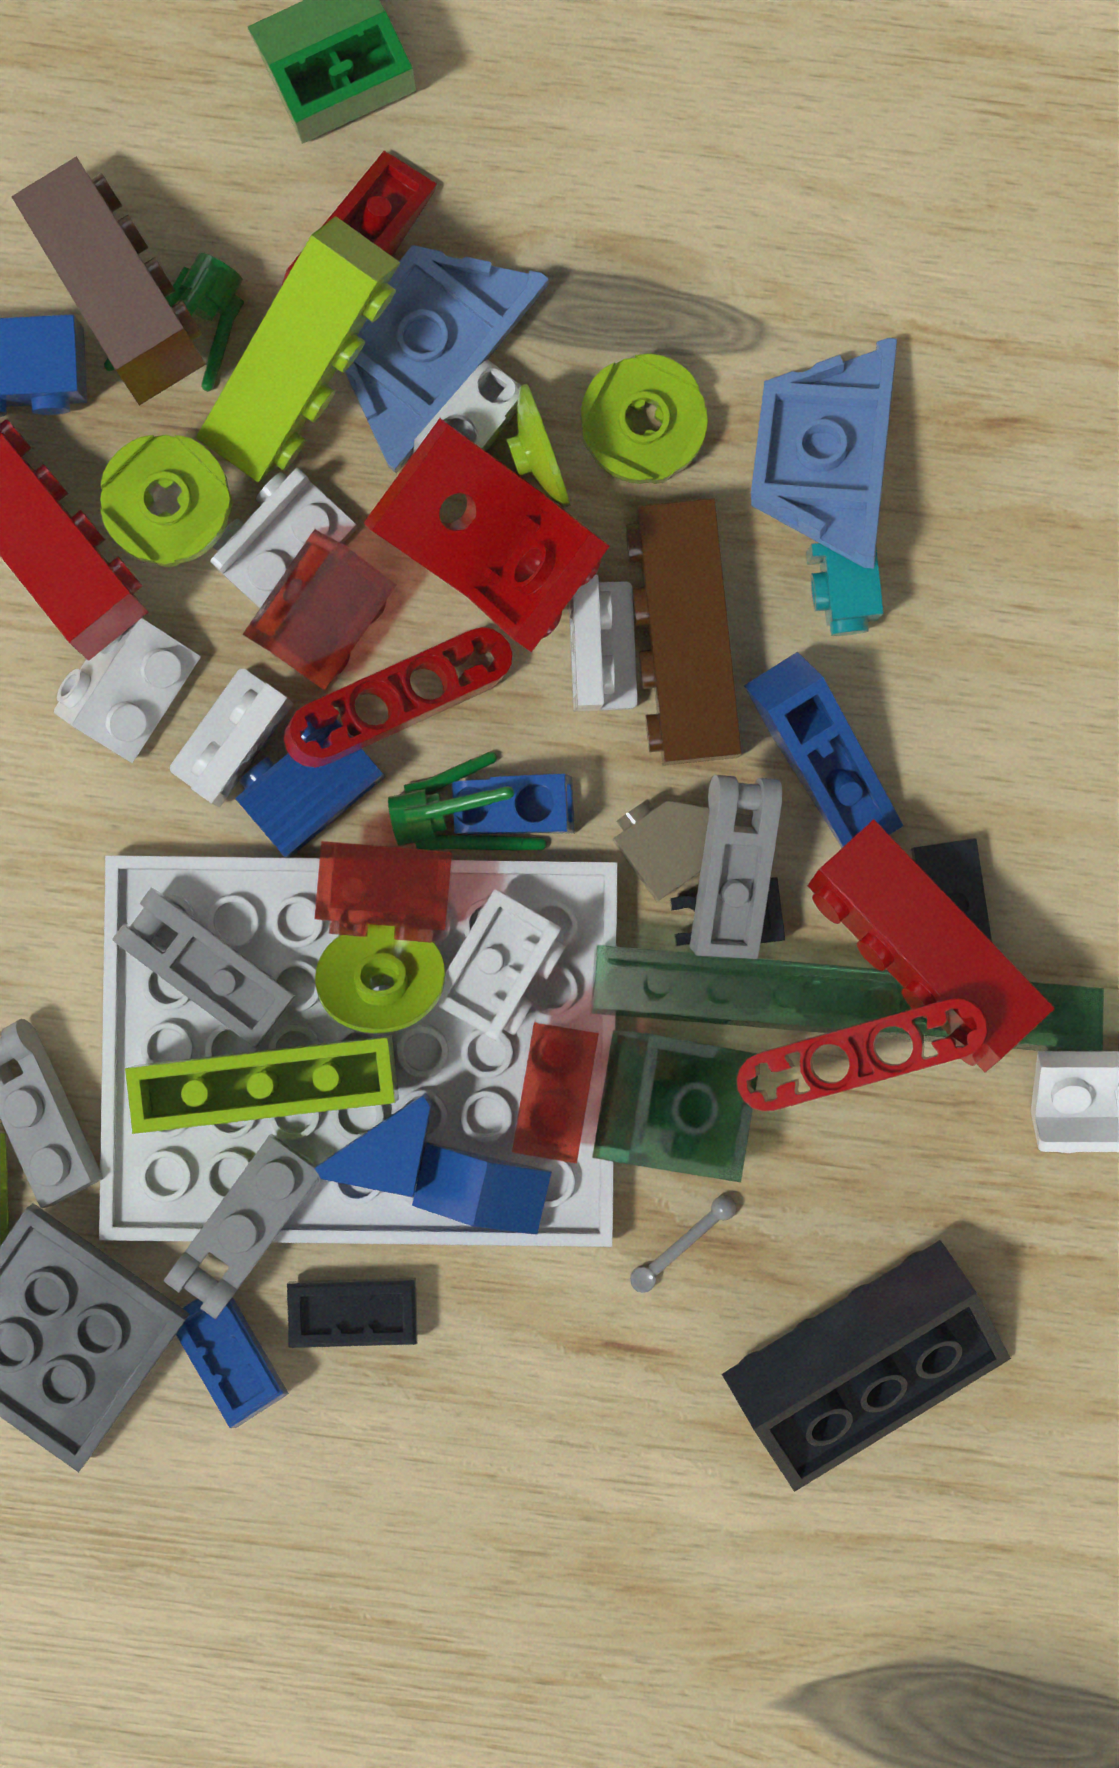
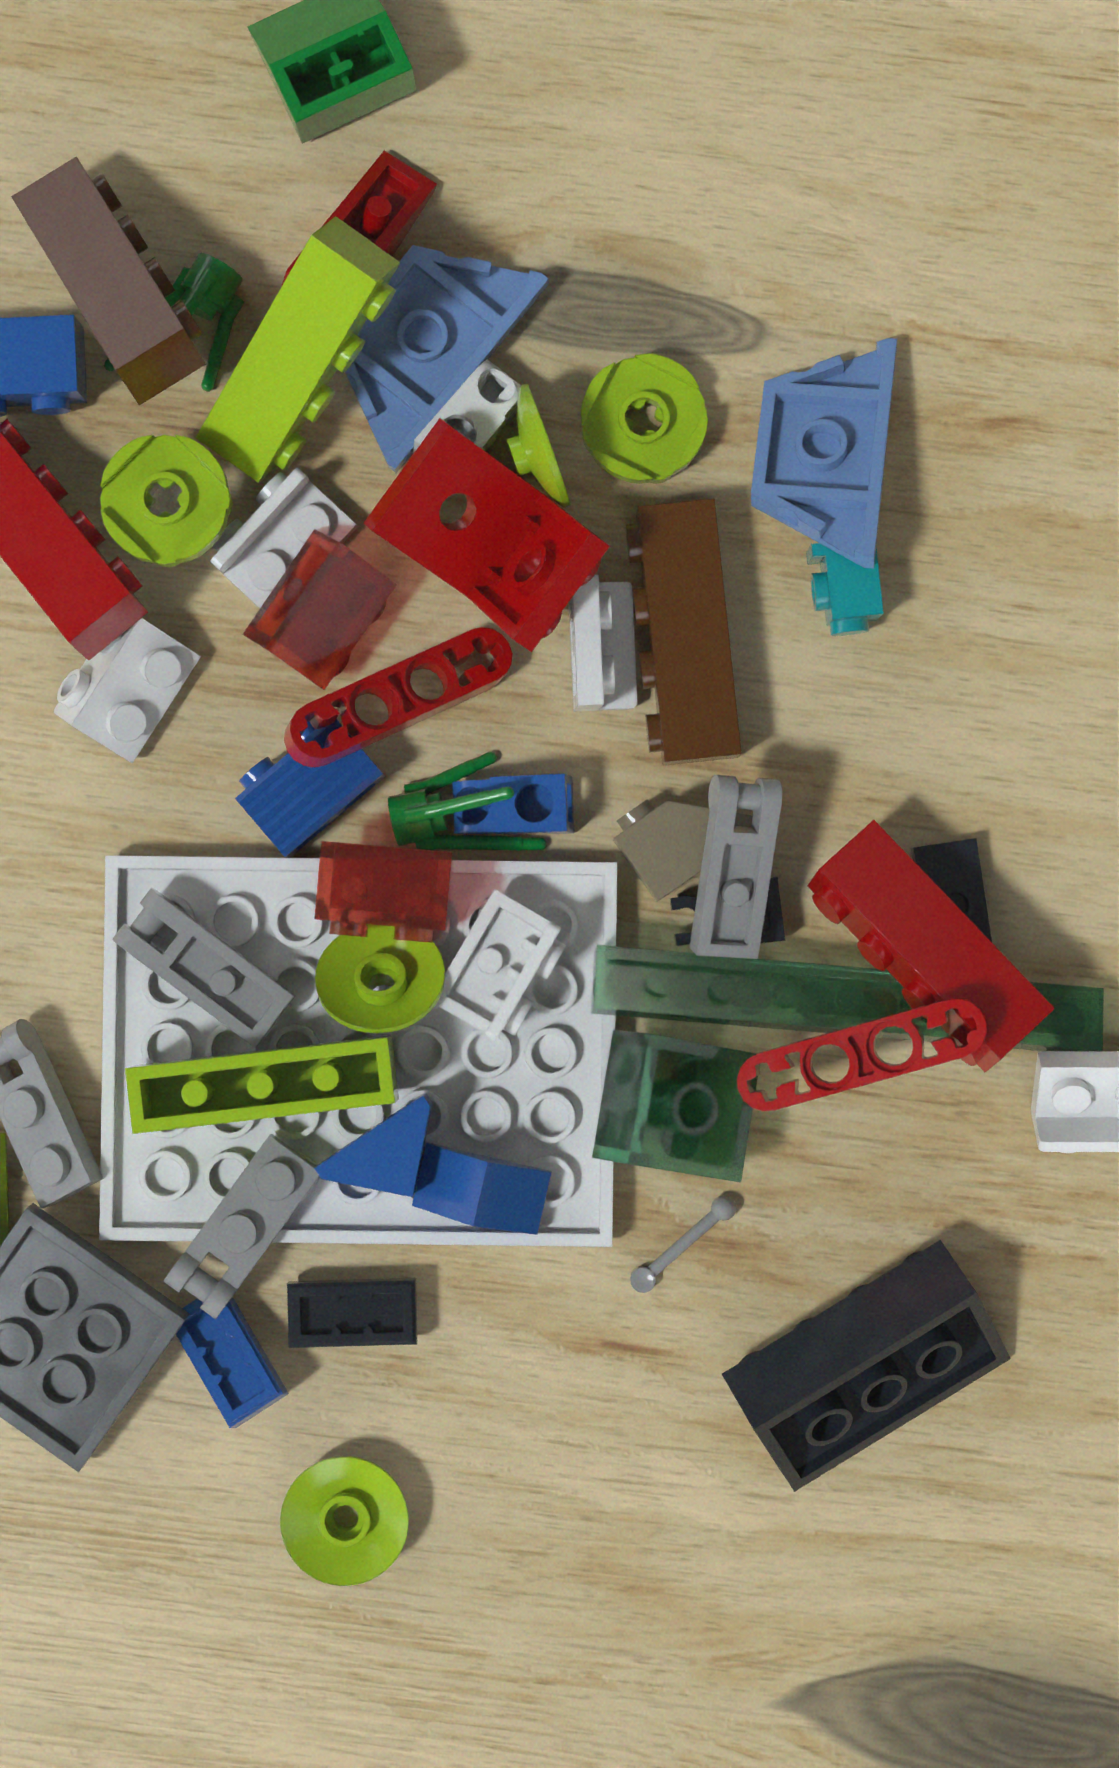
(230, 737): white bracket -> none
(338, 1552): none -> lime dish
(555, 1091): clear red brick -> none
(821, 748): blue slope -> none

